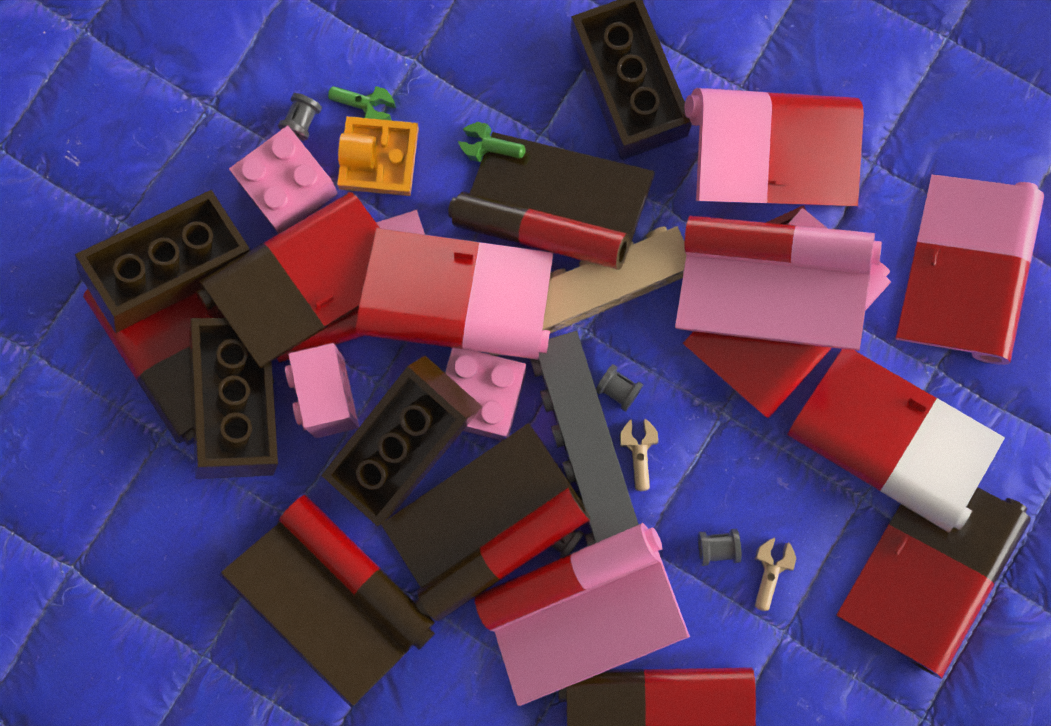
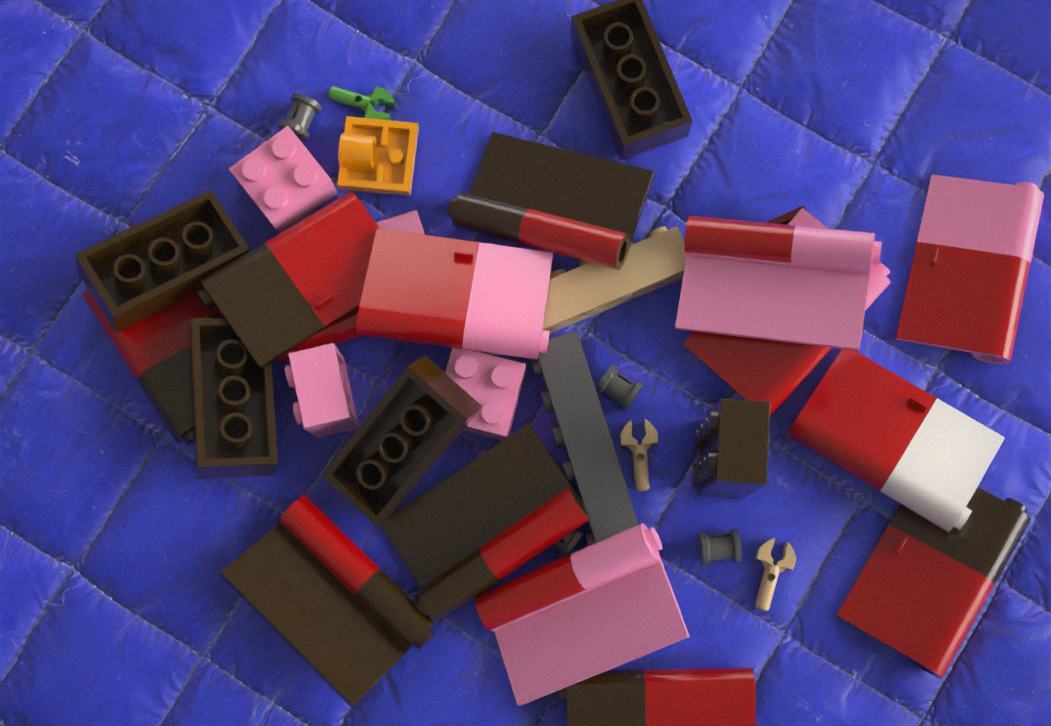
(488, 144): bright green bar -> none
(732, 449): none -> dark brown brick
(777, 147): door -> none

